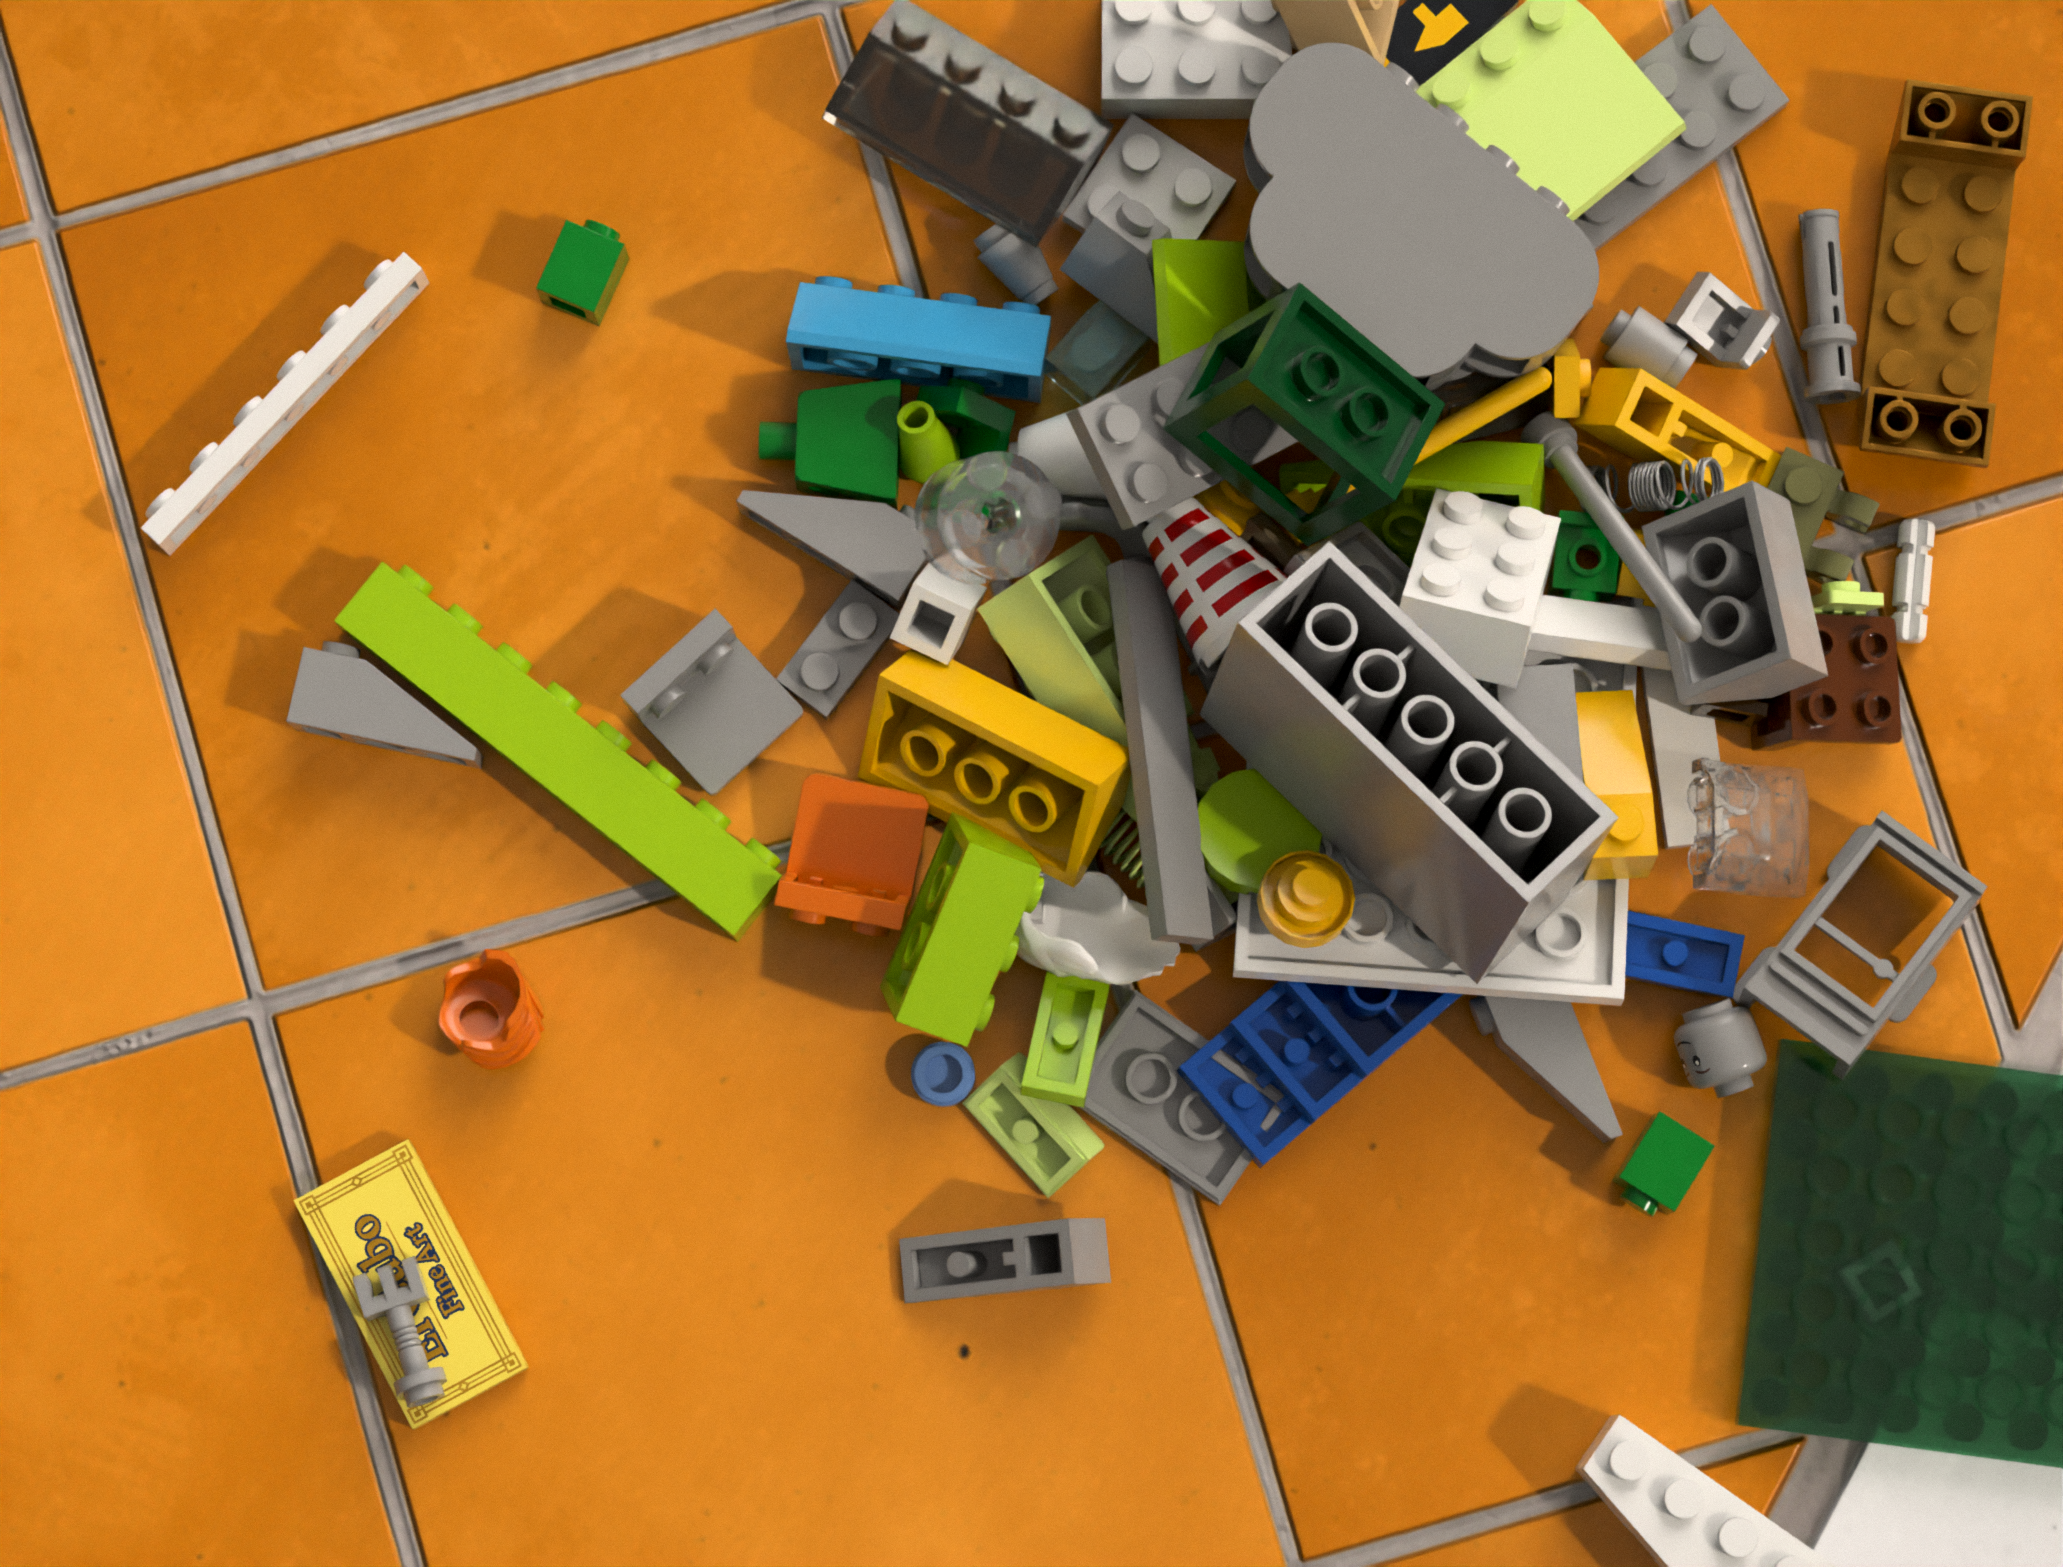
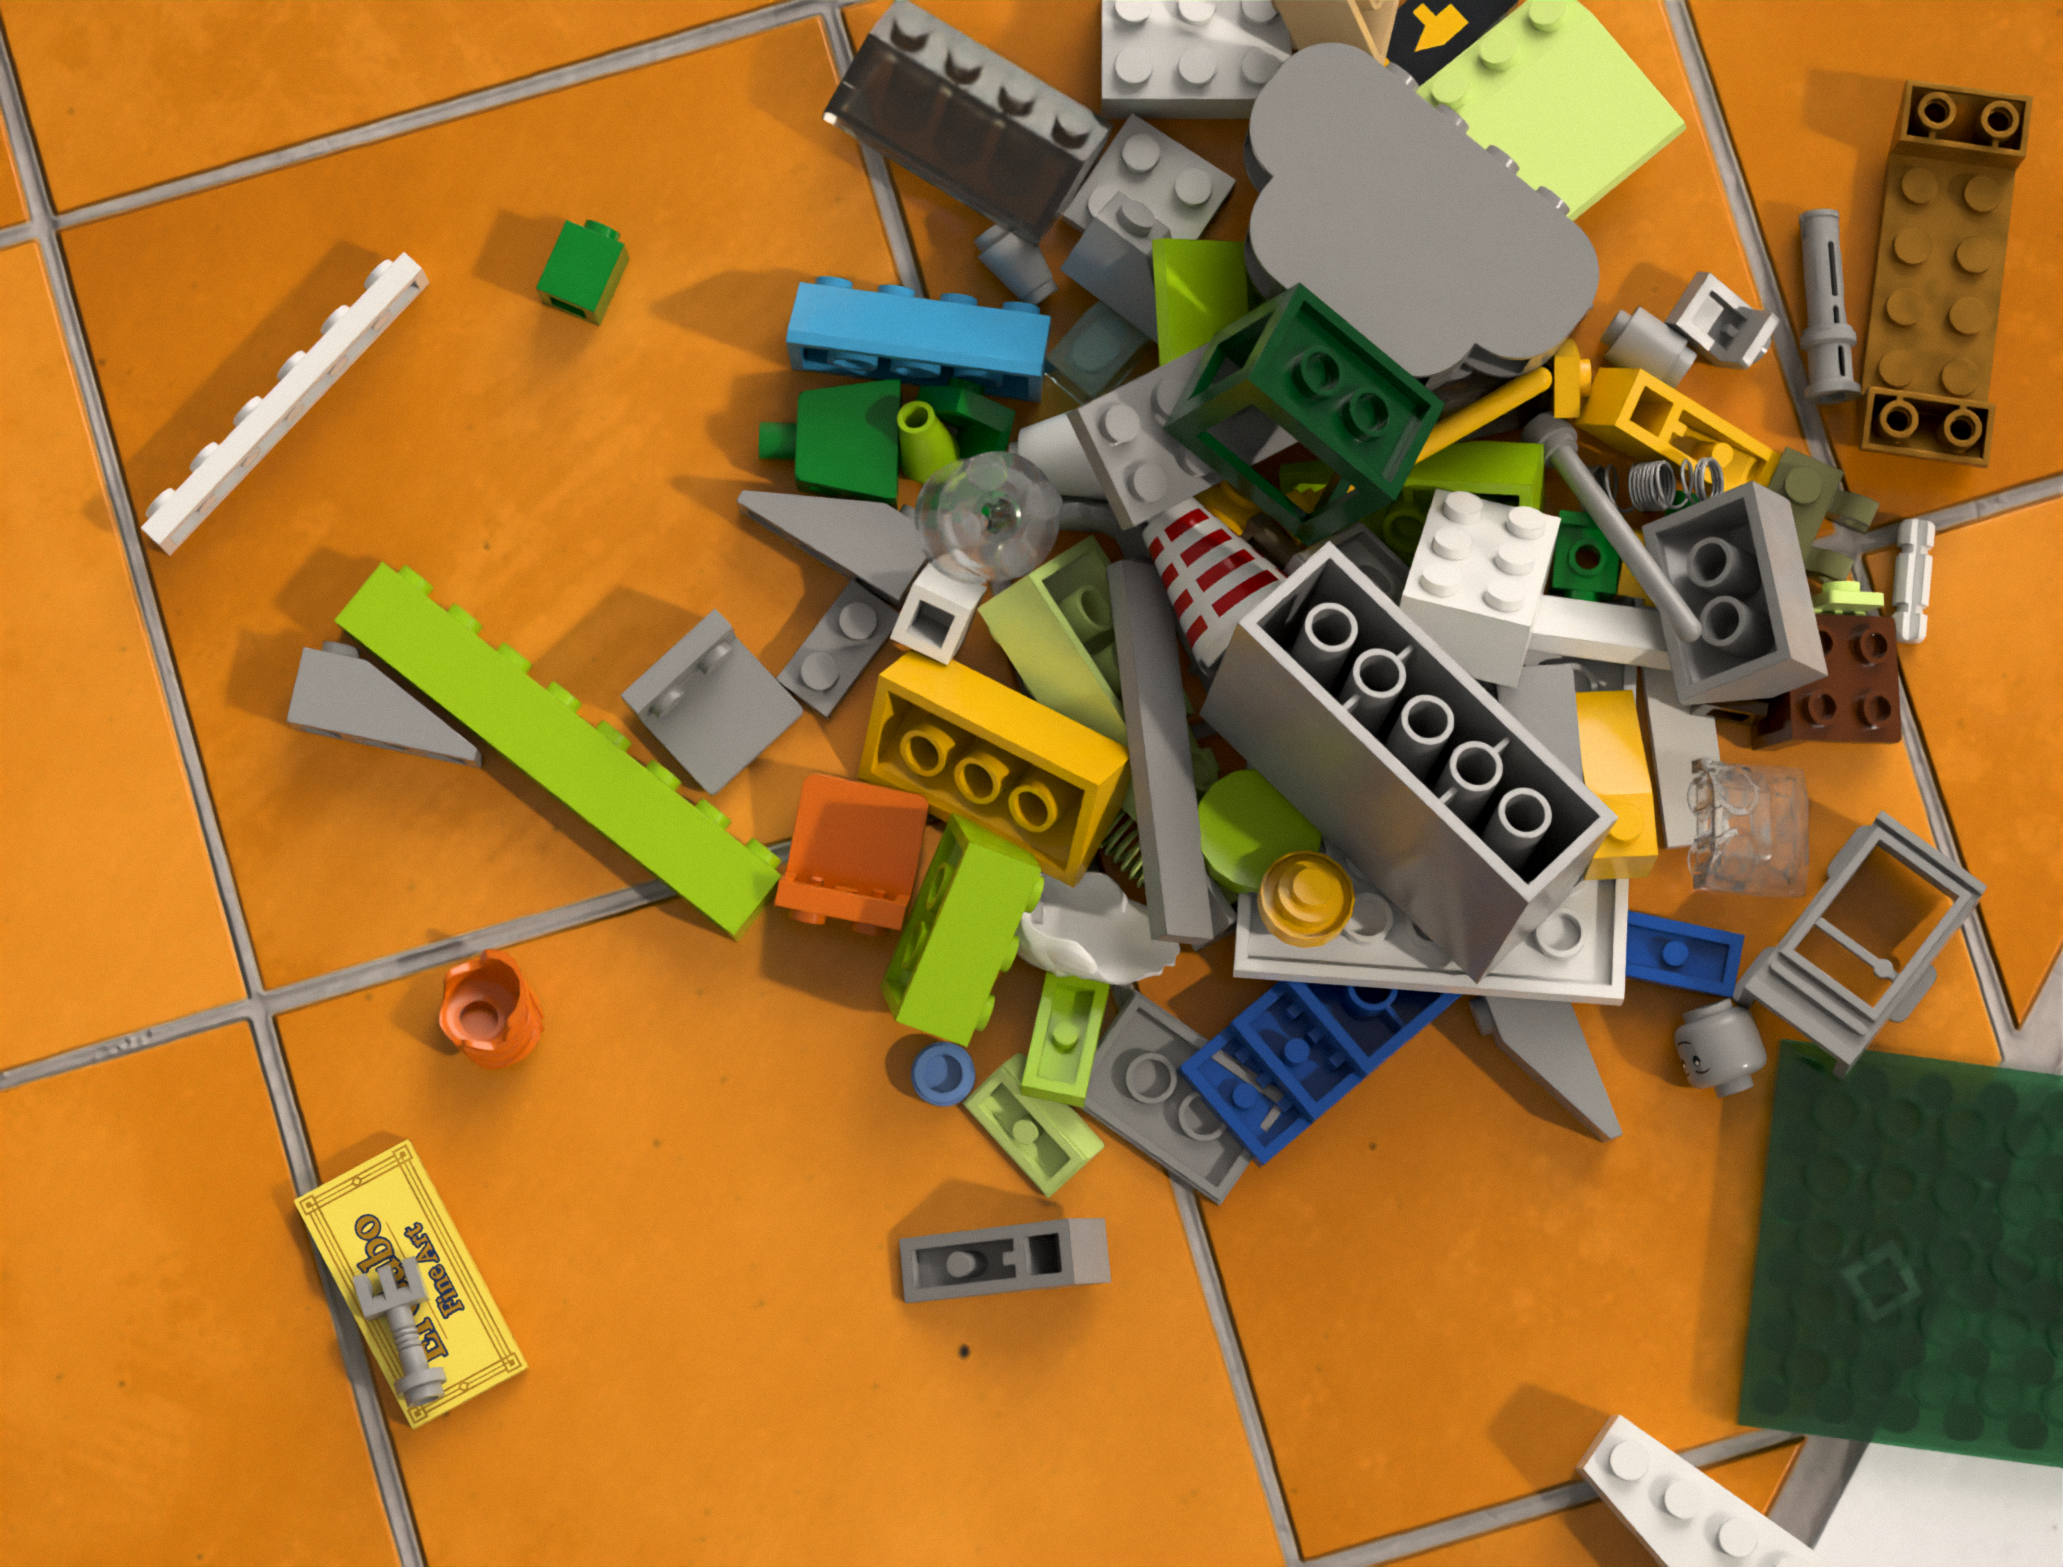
(1661, 1166): green brick -> none
(1718, 95): light grey plate -> none

